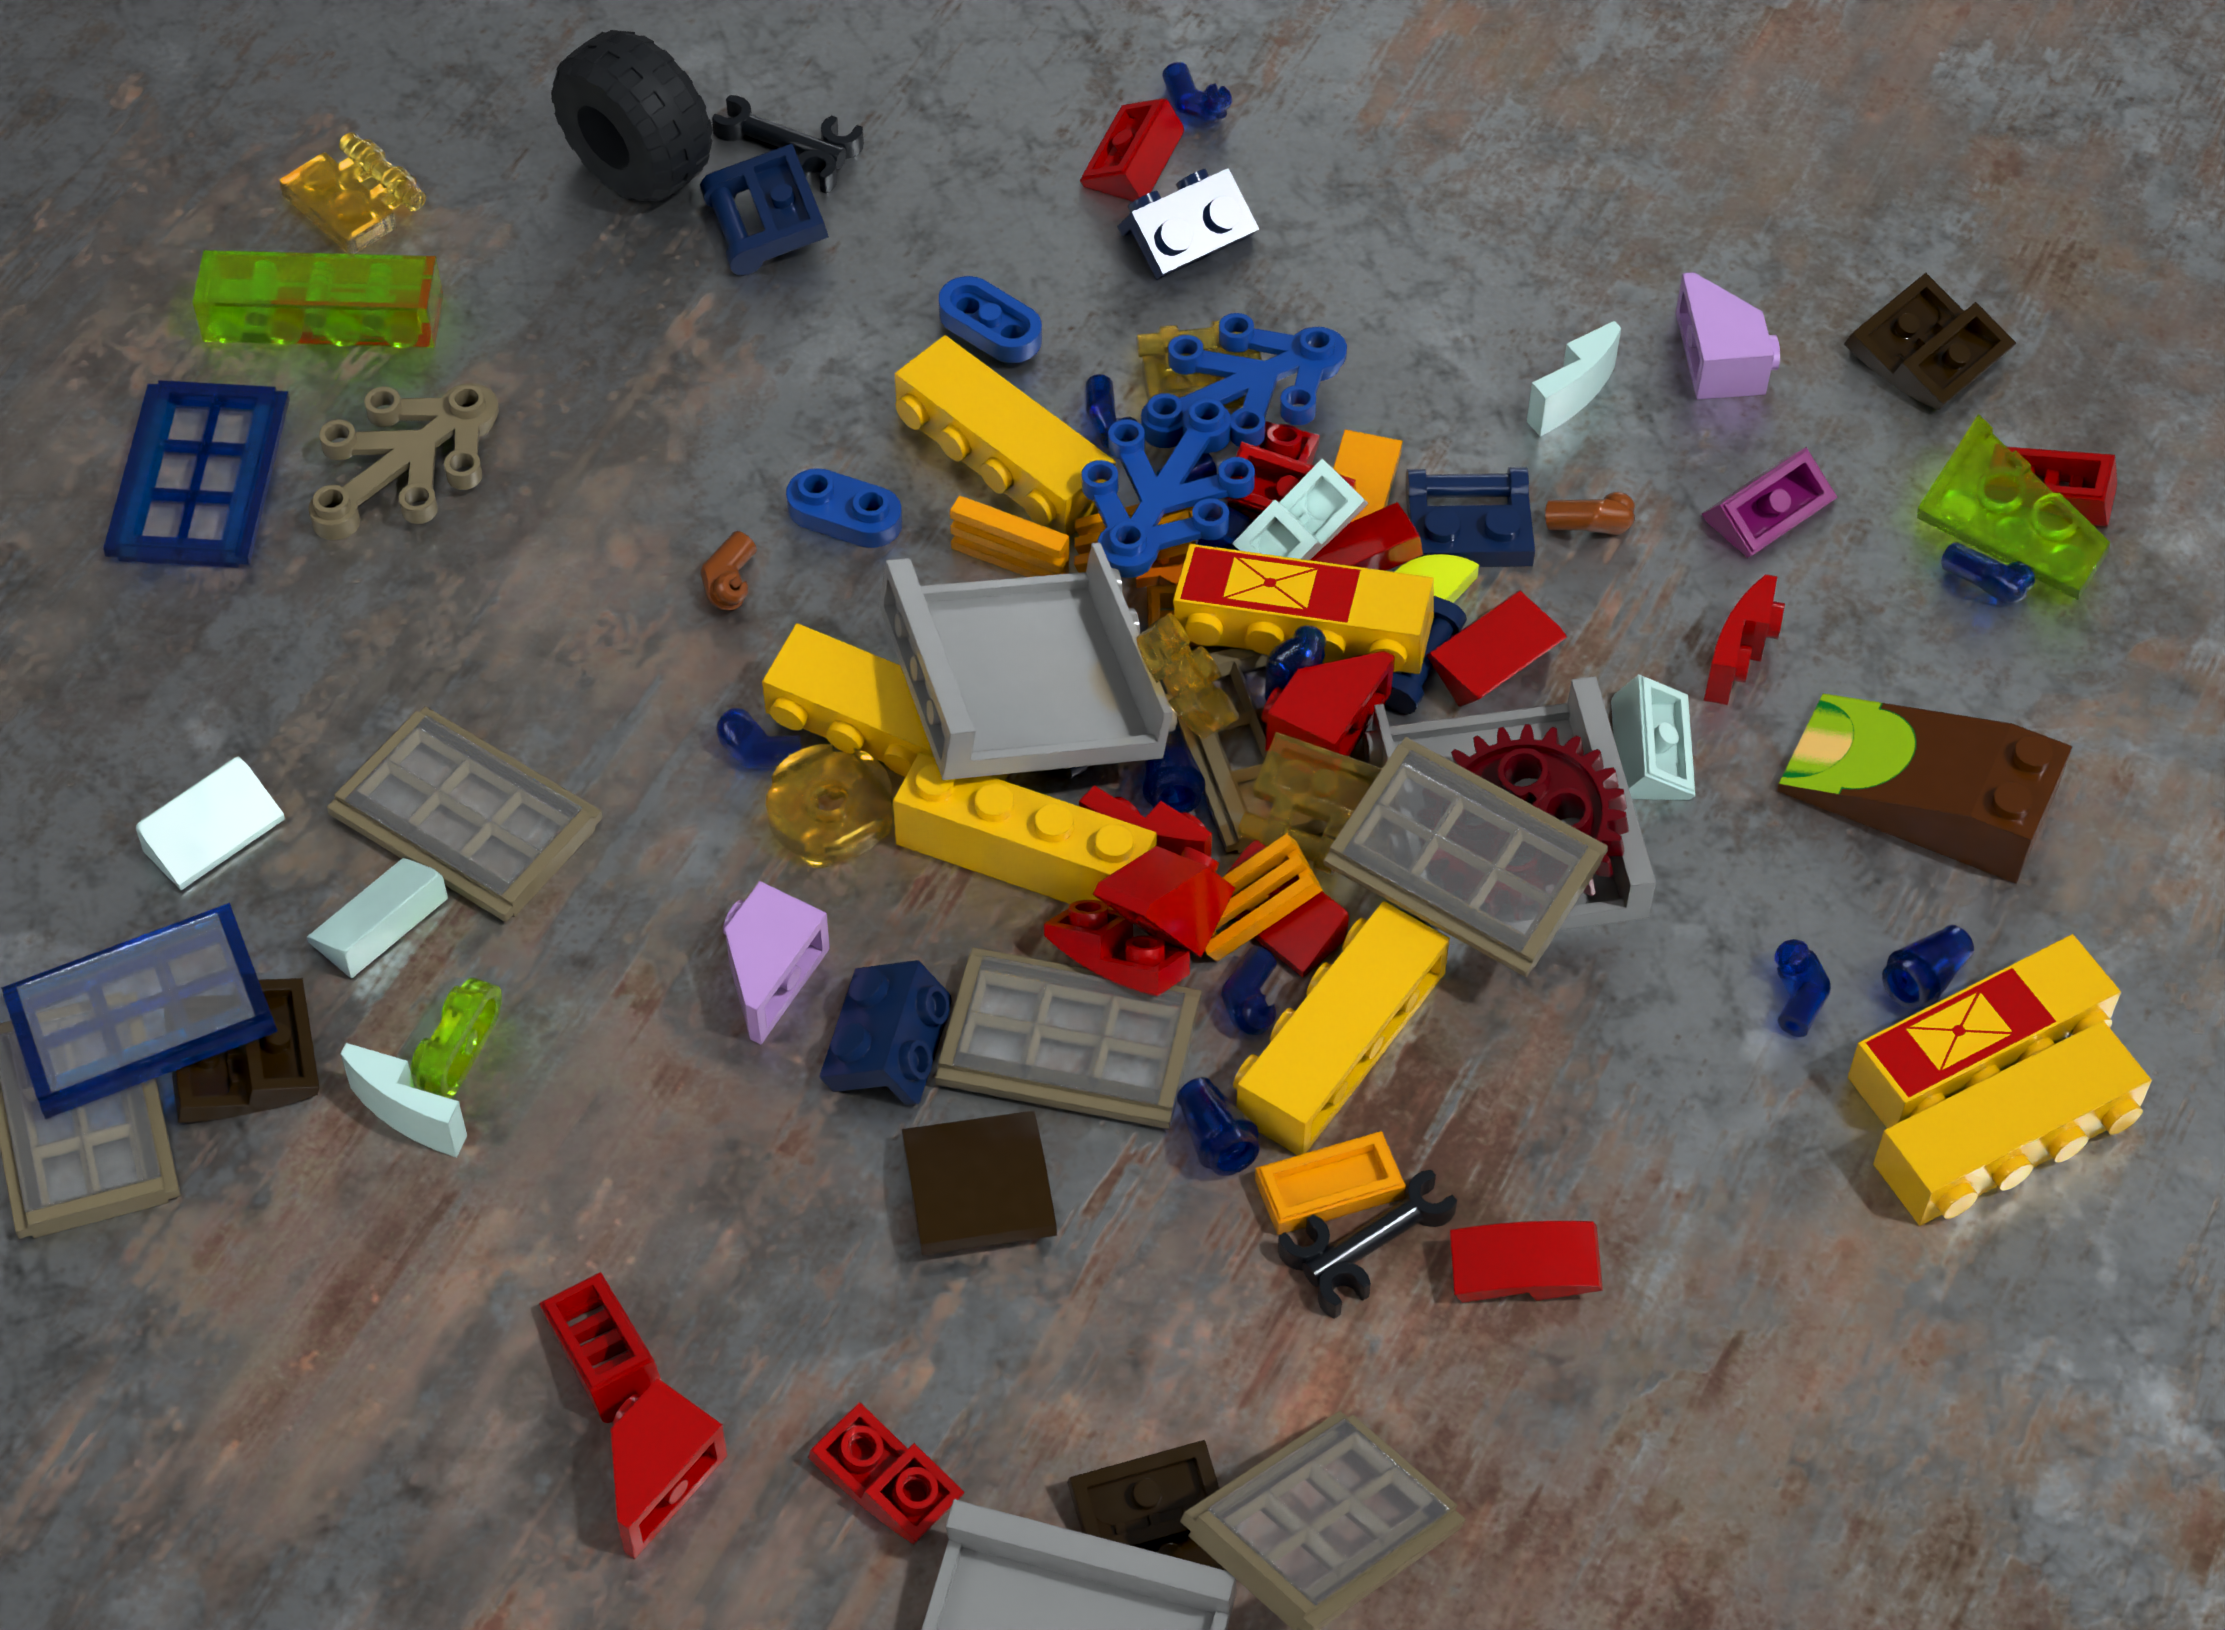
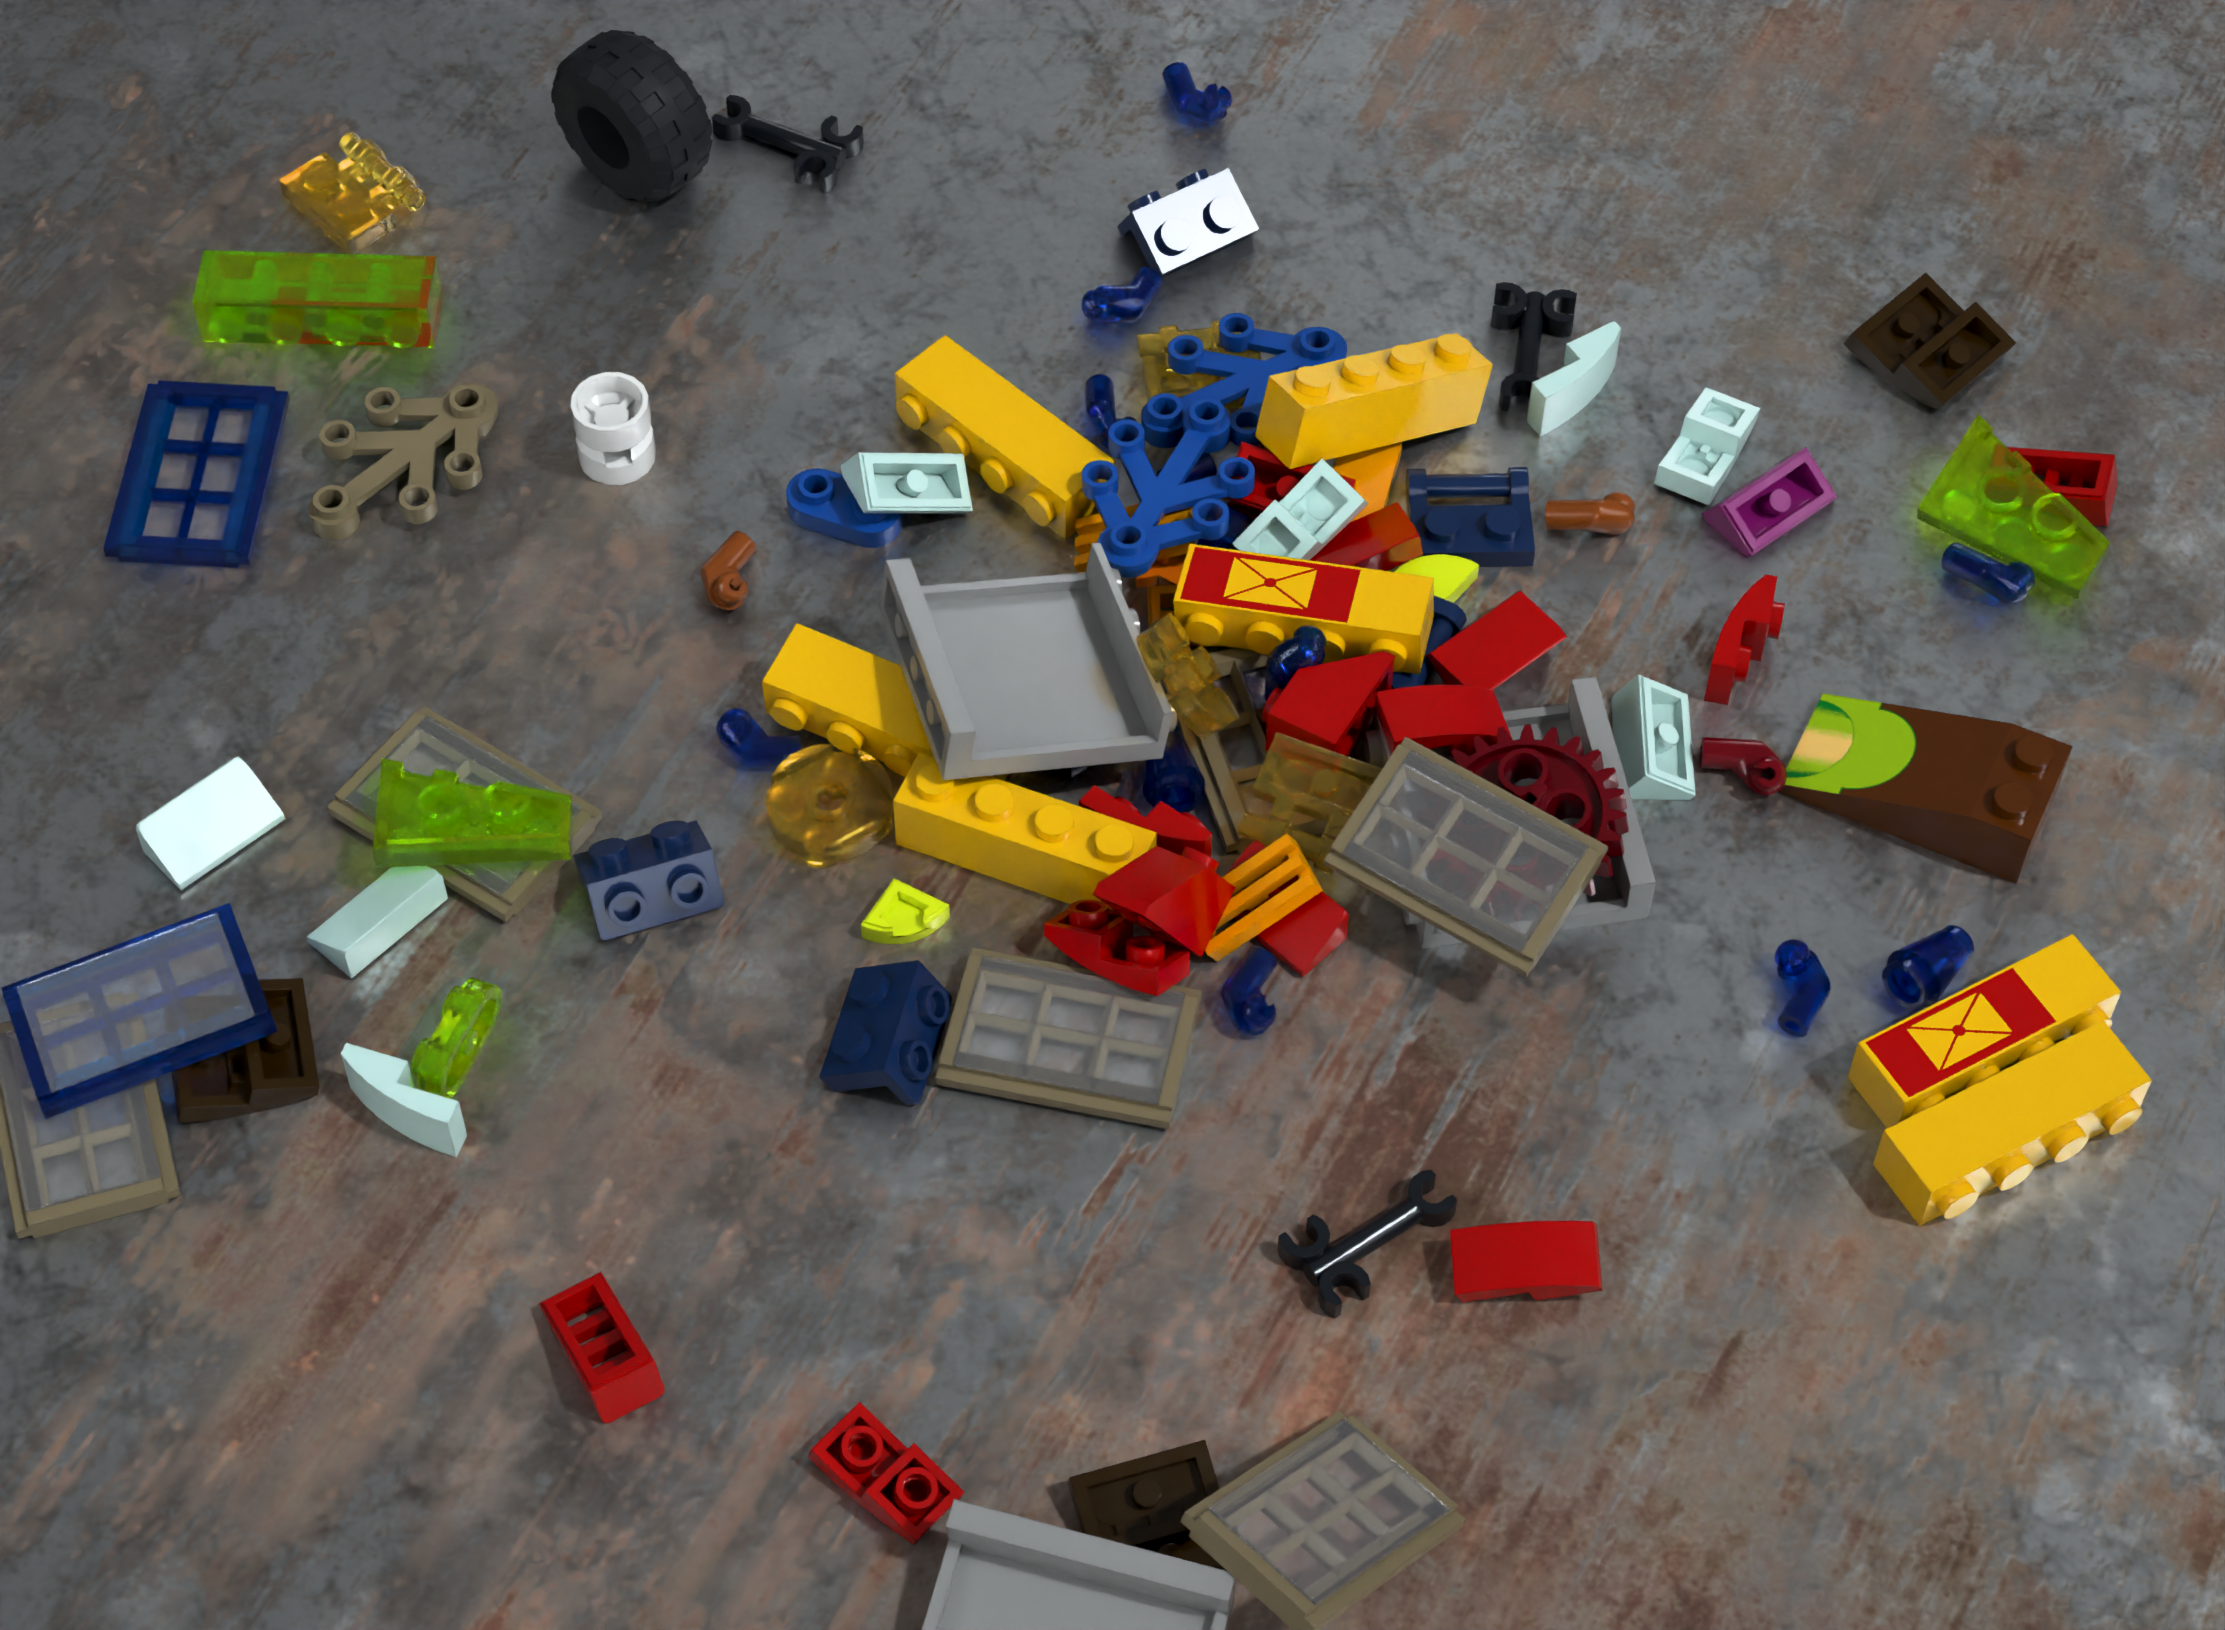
(453, 822): none -> clear neon green wing
(613, 428): none -> white wheel
(649, 878): none -> dark blue bracket
(660, 1459): red slope -> none
(772, 953): lavender slope -> none
(782, 203): dark blue plate -> none
(904, 915): none -> neon yellow tile
(909, 482): none -> light aqua slope
(979, 1182): dark brown slope -> none
(998, 321): blue plate -> none
(1007, 540): light orange tile -> none
(1122, 302): none -> clear blue arm
(1134, 150): red slope -> none
(1219, 1129): clear blue cone -> none
(1330, 1182): light orange tile -> none
(1340, 1027): yellow brick -> none
(1372, 400): none -> yellow brick
(1440, 716): none -> red slope
(1533, 314): none -> black bar
(1707, 446): none -> light aqua slope
(1724, 341): lavender slope -> none
(1747, 759): none -> dark red arm

